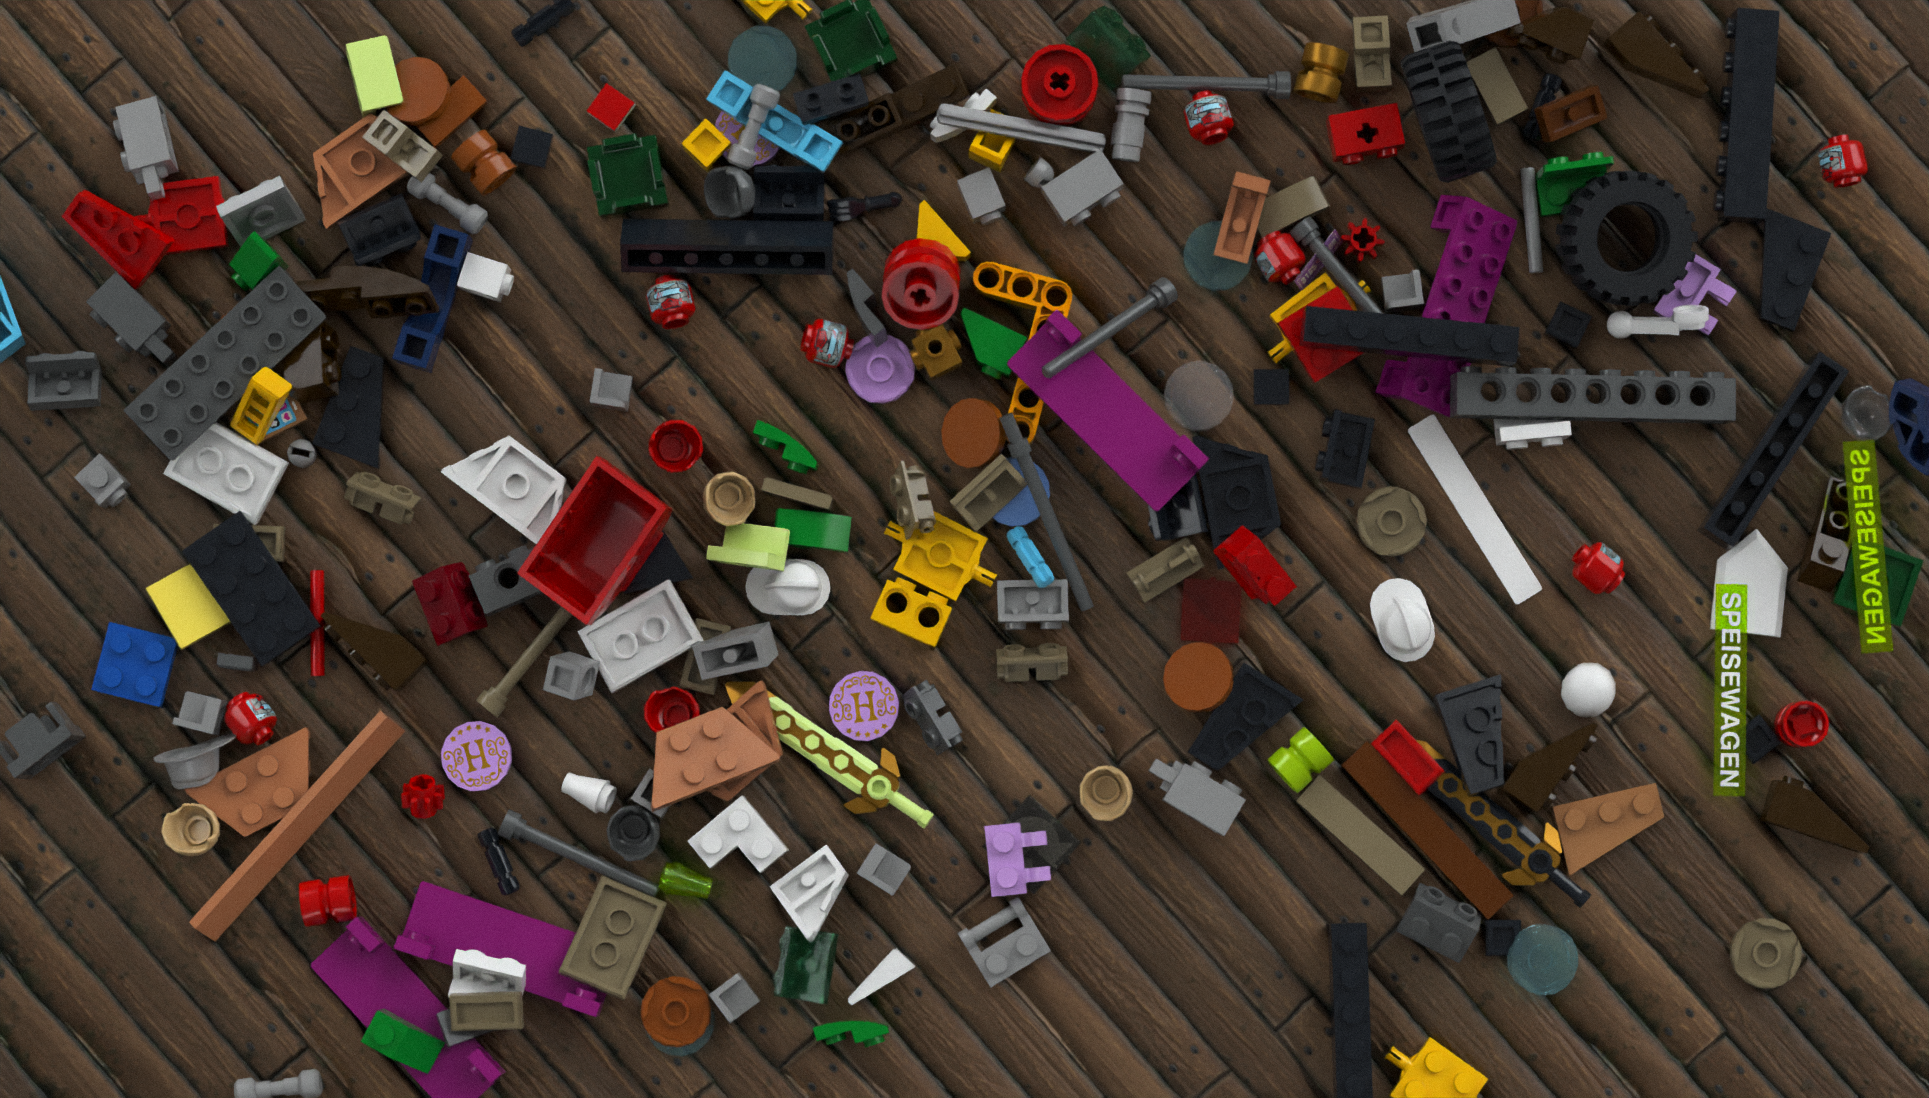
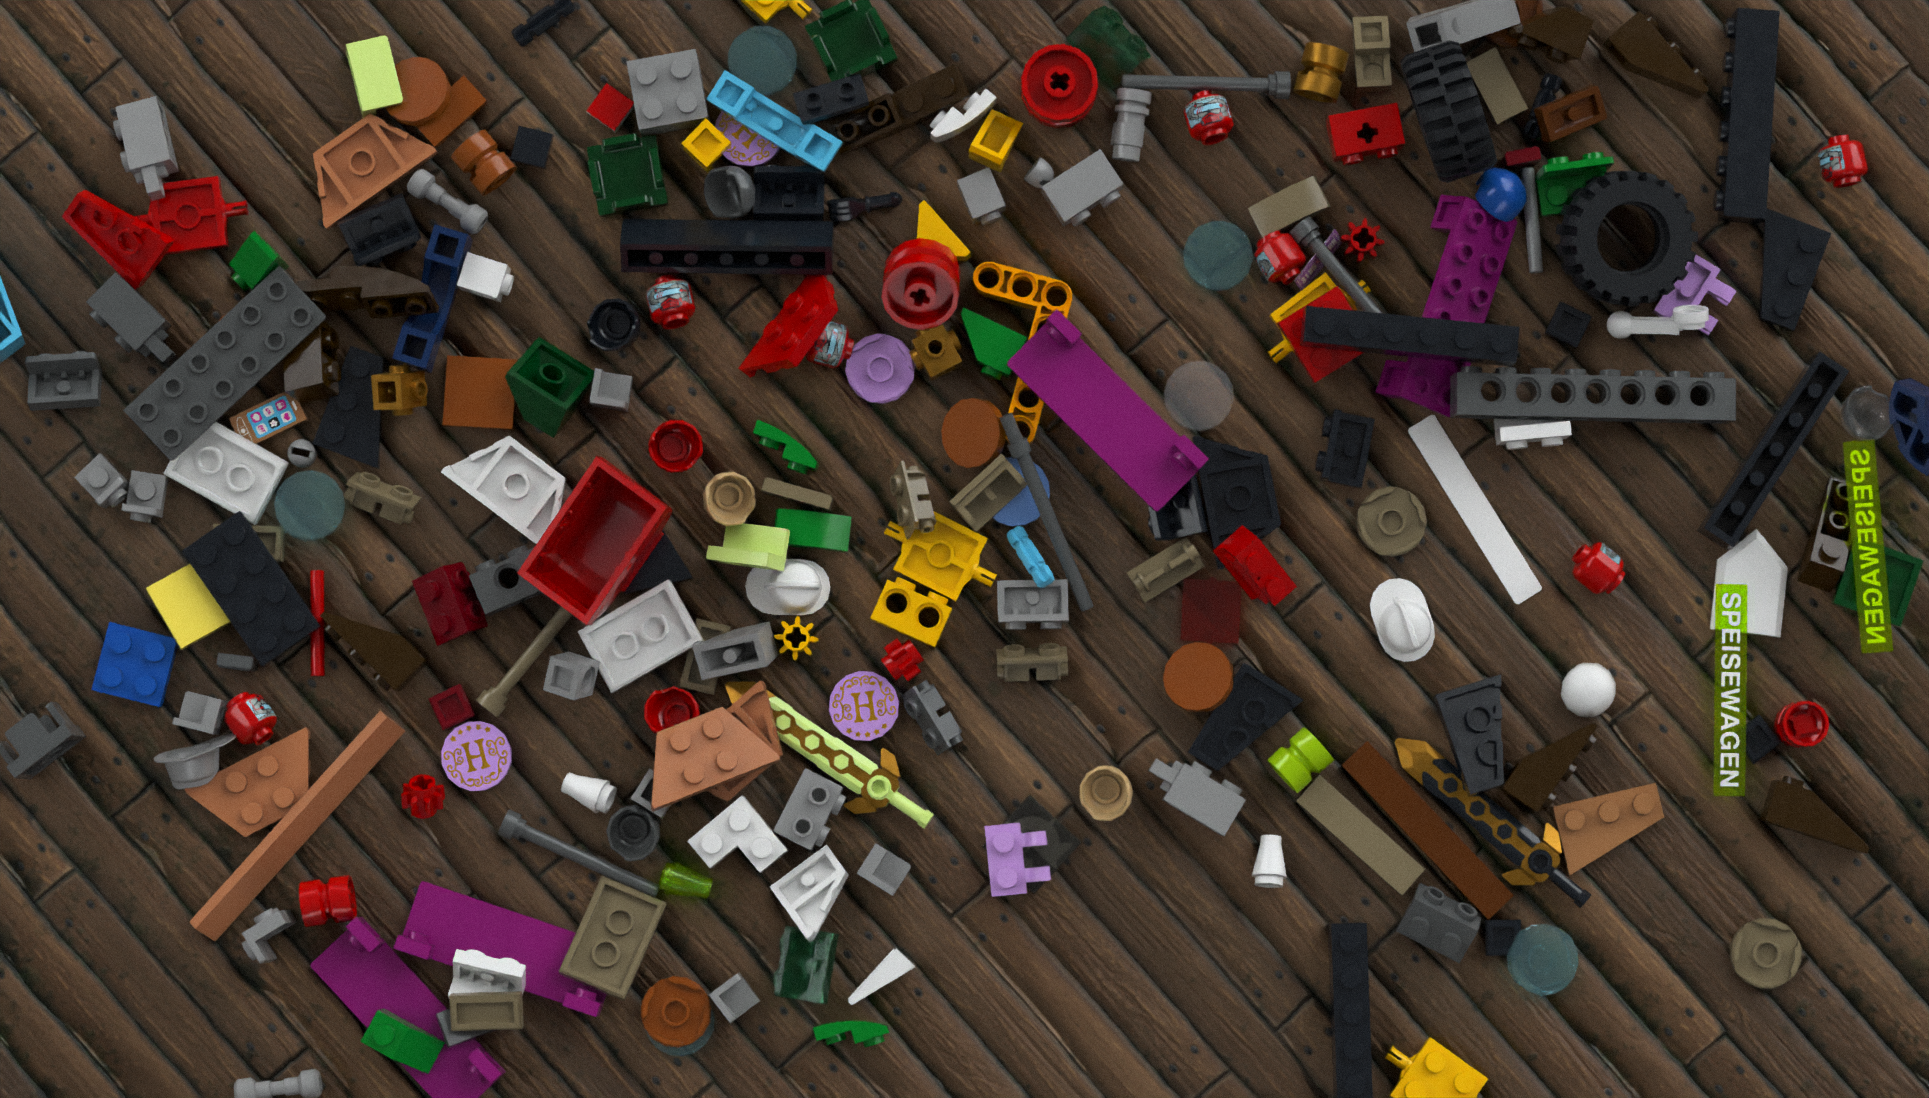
(145, 496): none -> light grey bracket
(191, 829): tan hair -> none
(263, 209): light grey plate -> none
(267, 925): none -> light grey bracket
(272, 389): yellow slope -> none
(309, 505): none -> clear light blue tile
(399, 390): none -> pearl gold brick
(402, 146): dark tan slope -> none
(452, 707): none -> dark red tile
(478, 393): none -> dark orange tile
(498, 861): black axle -> none
(548, 385): none -> dark green slope
(614, 325): none -> black hair
(668, 92): none -> light grey brick
(743, 153): light grey piece -> none
(789, 630): none -> yellow gear
(794, 328): none -> red wing
(809, 810): none -> light grey brick
(864, 302): dark grey slope -> none
(902, 659): none -> red gear
(1012, 951): light grey plate -> none
(1020, 128): light grey axle -> none
(1159, 295): dark grey piece -> none
(1241, 217): nougat bracket -> none
(1269, 864): none -> white cone
(1271, 386): black tile -> none
(1402, 292): light grey panel -> none
(1408, 757): red tile -> none
(1501, 193): none -> blue hair
(1521, 158): none -> dark red tile

